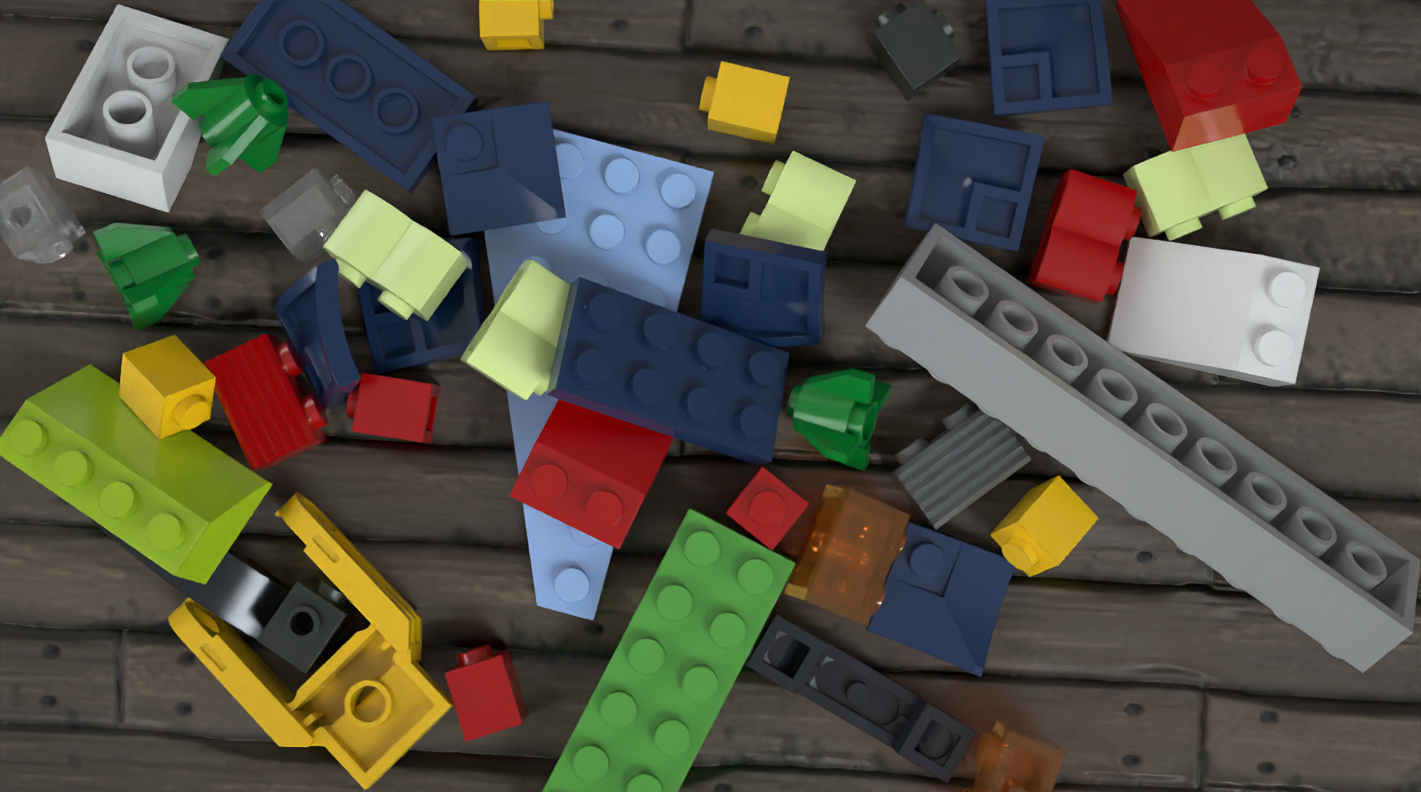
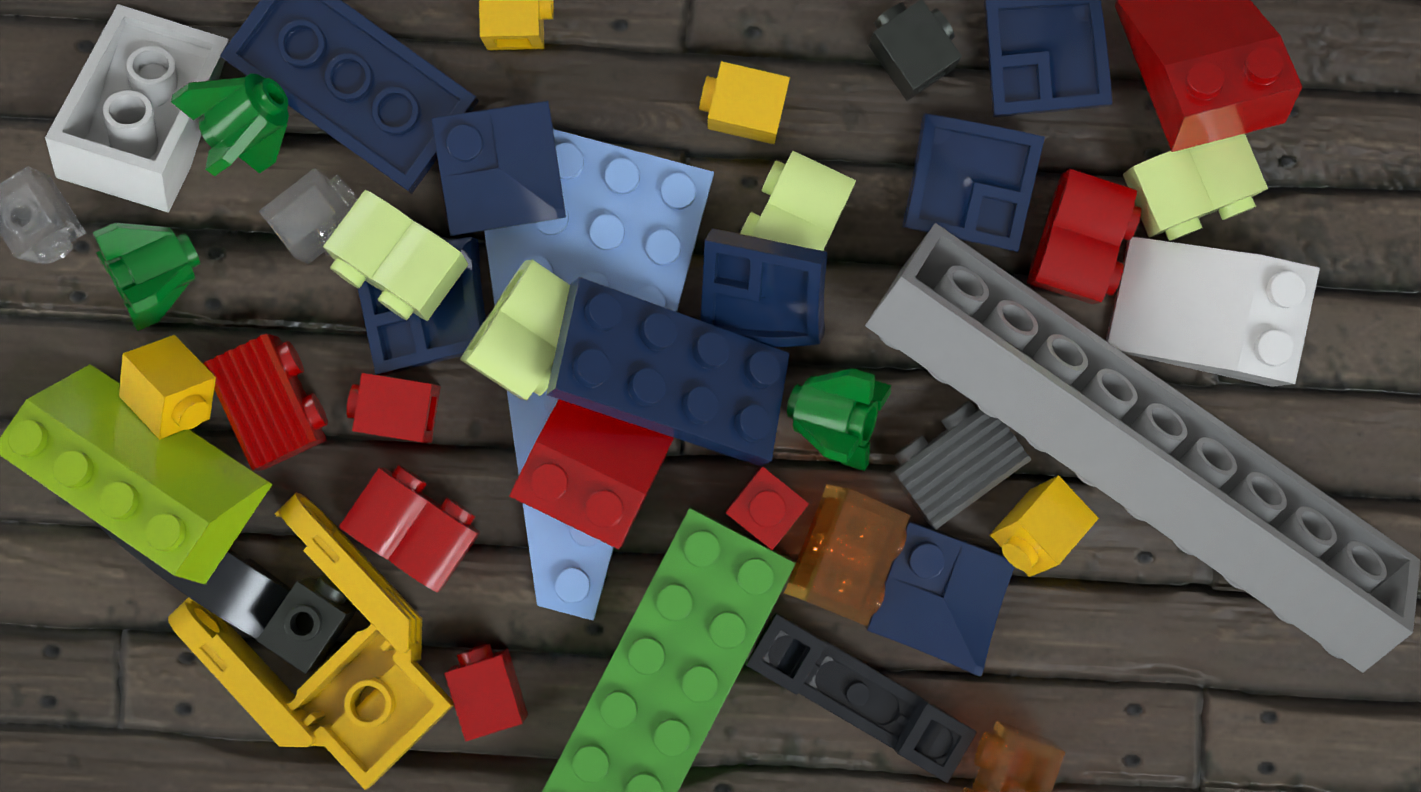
(315, 329): dark blue plate -> none
(411, 527): none -> red brick

